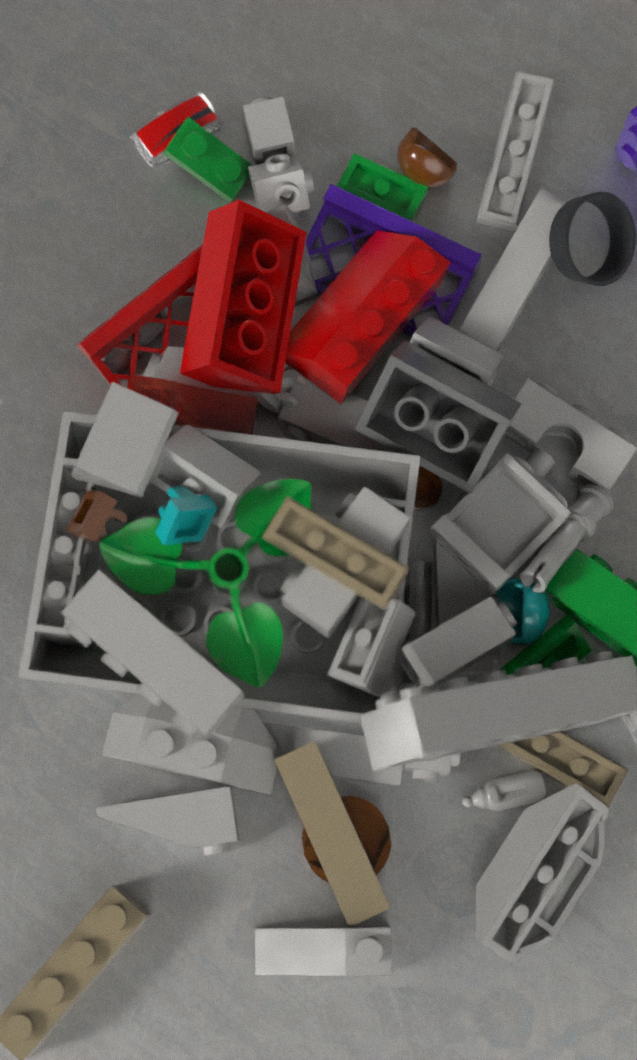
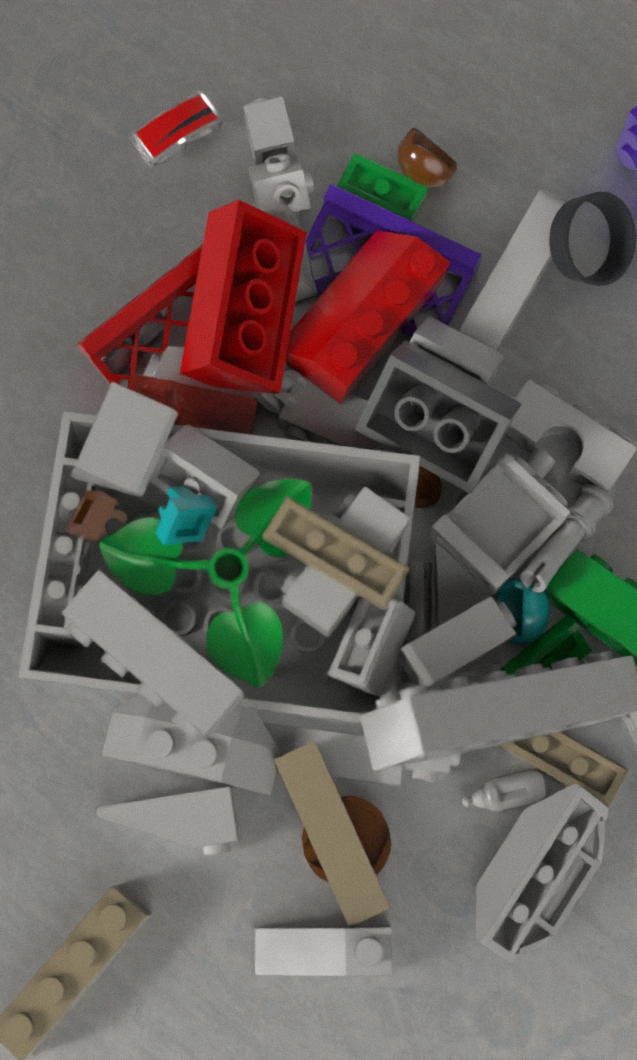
(208, 159): green plate -> none
(515, 151): light grey tile -> none

